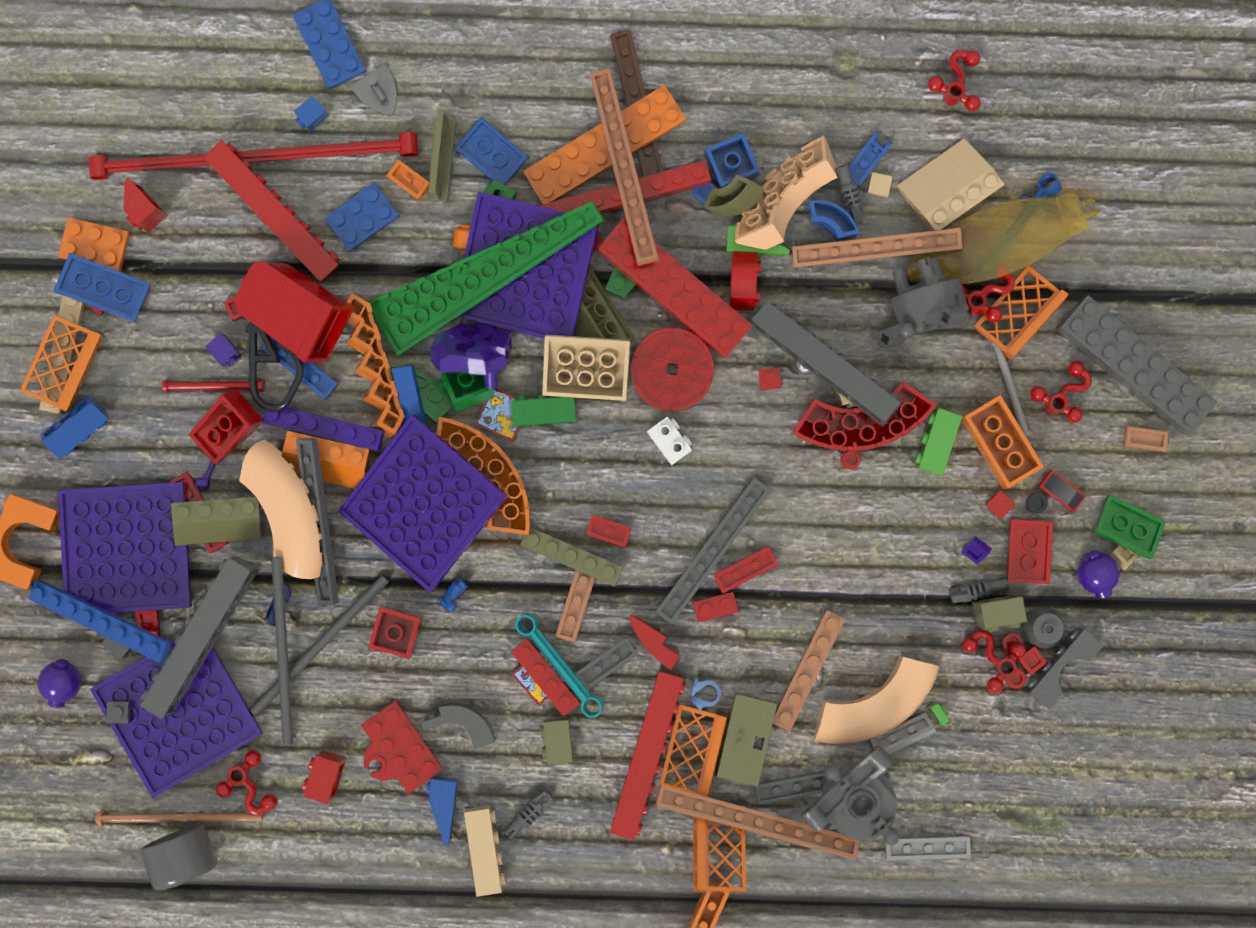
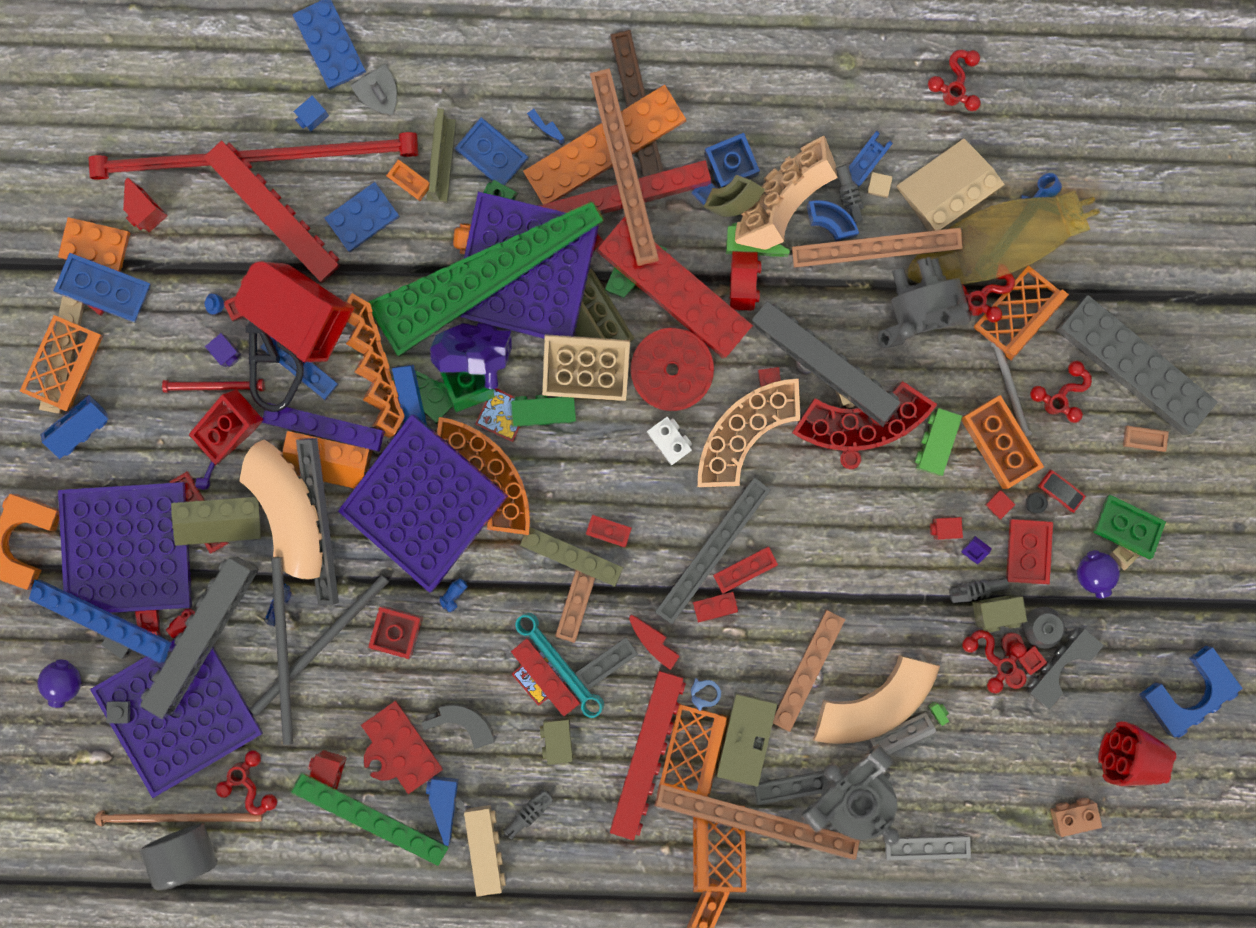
(178, 624): none -> red arm
(214, 304): none -> blue plate
(369, 818): none -> green plate
(549, 130): none -> blue slope
(741, 427): none -> light nougat brick
(946, 528): none -> red brick
(1076, 817): none -> nougat brick
(1135, 757): none -> red cone
(1219, 687): none -> blue arch

